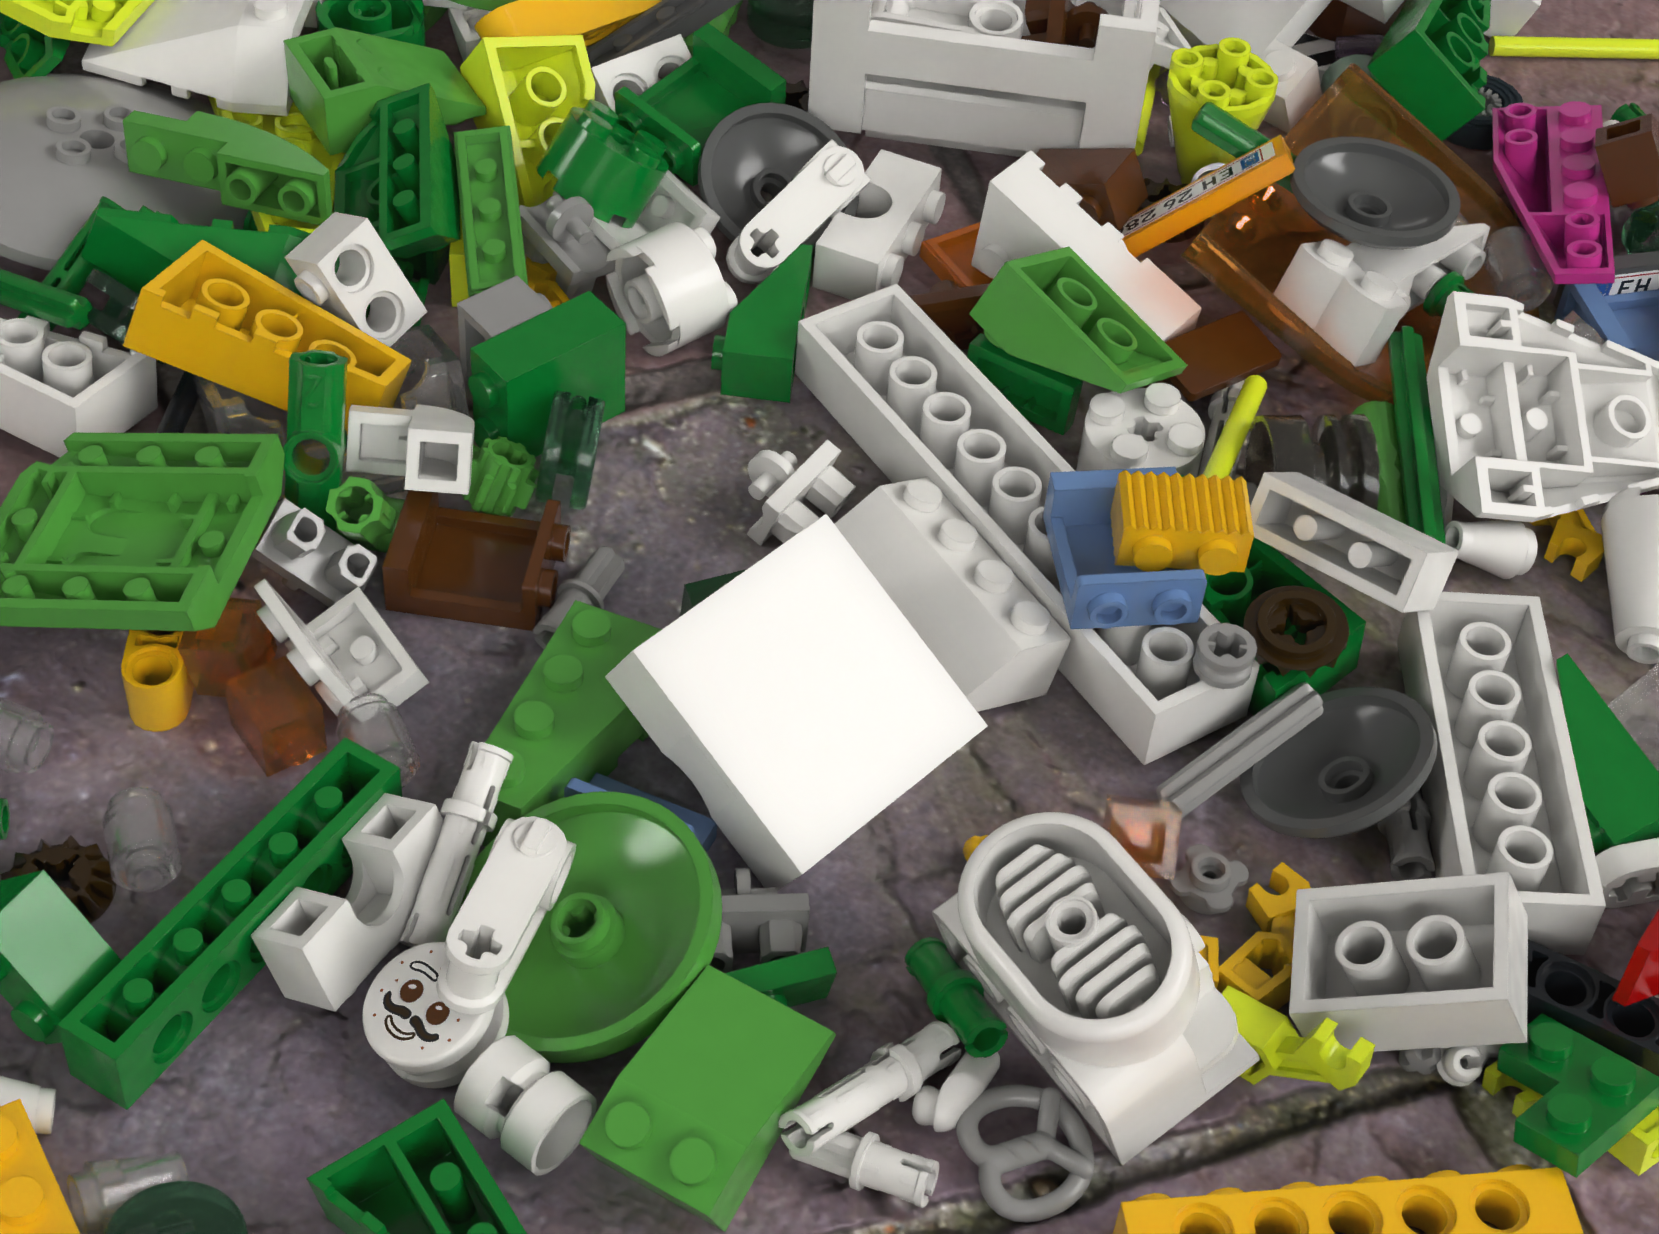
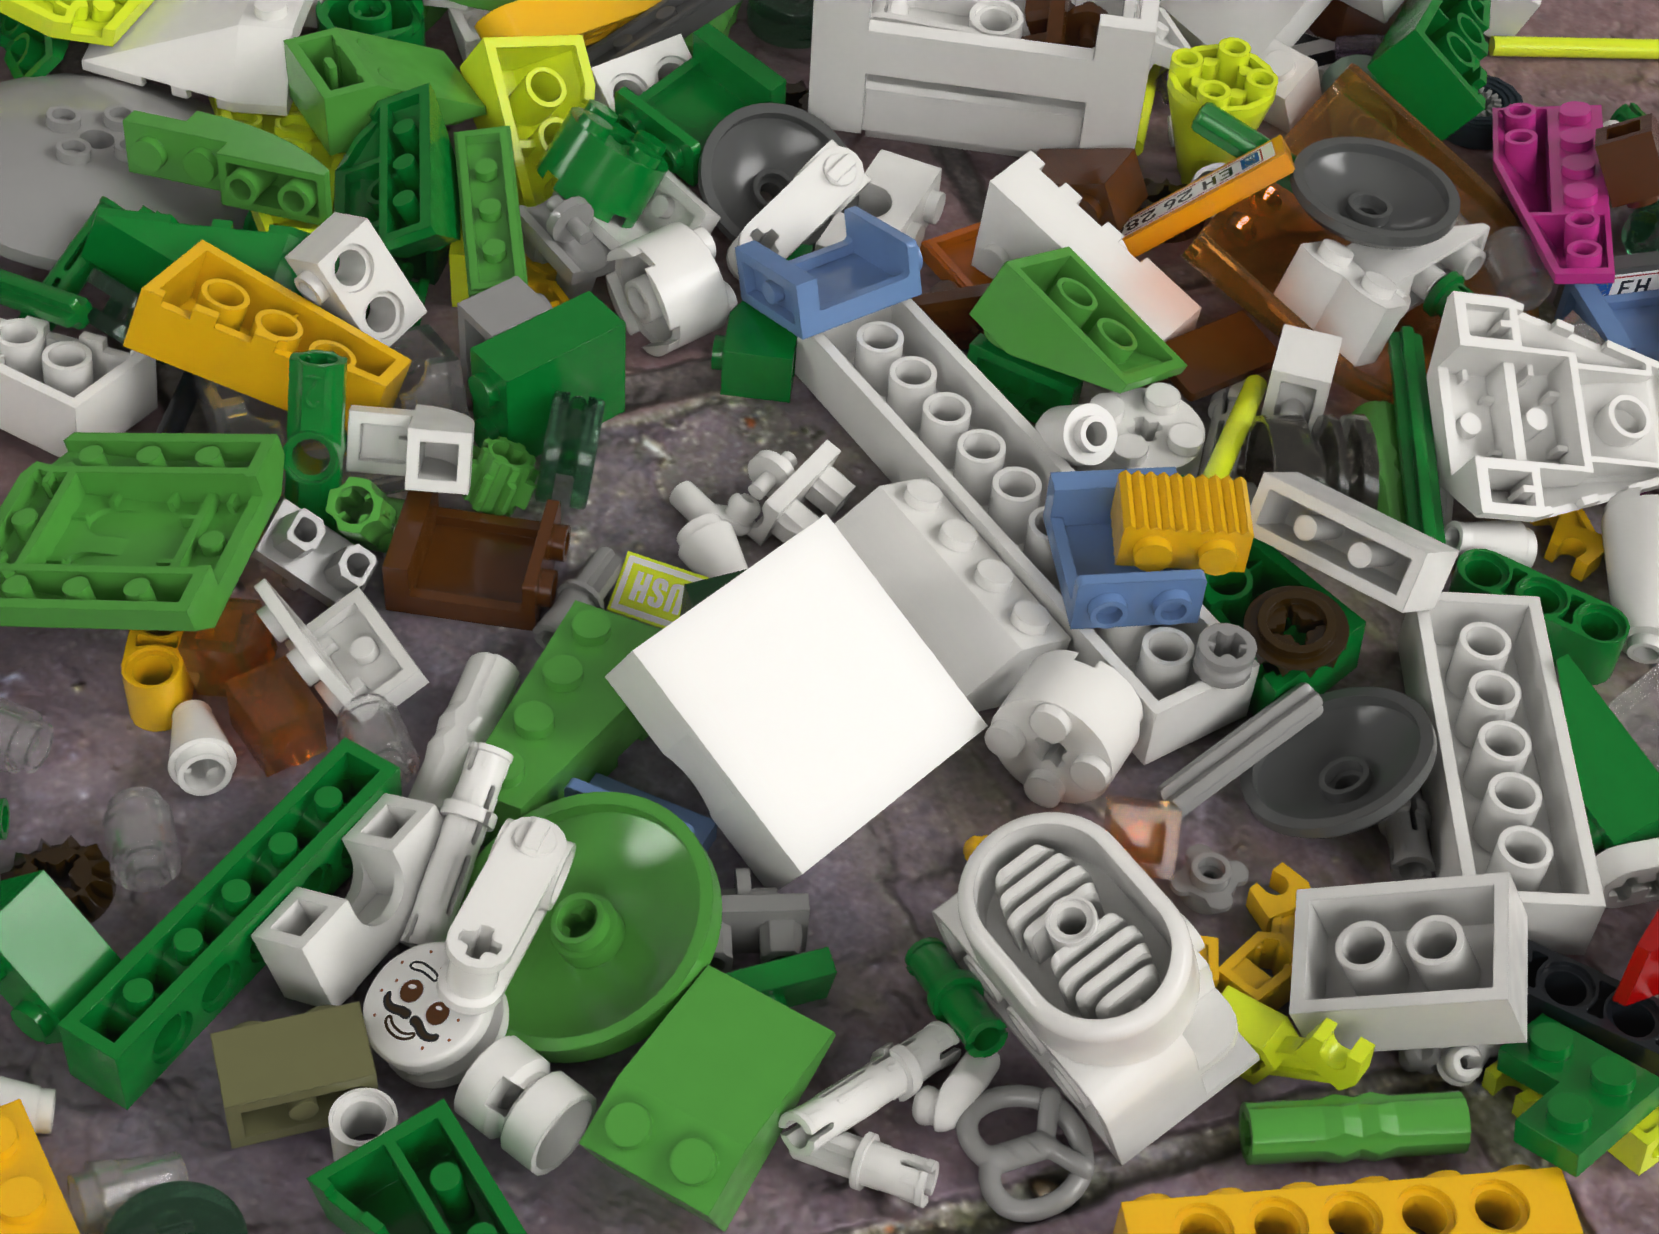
(199, 750): none -> white cone
(290, 1071): none -> olive brick
(357, 1114): none -> white beam
(471, 716): none -> white axle
(650, 590): none -> sticker
(692, 503): none -> white arm
(710, 547): none -> white cone
(836, 283): none -> medium blue panel
(1066, 728): none -> white brick
(1079, 433): none -> white brick
(1302, 373): none -> white brick
(1354, 1127): none -> bright green axle
(1574, 621): none -> green beam

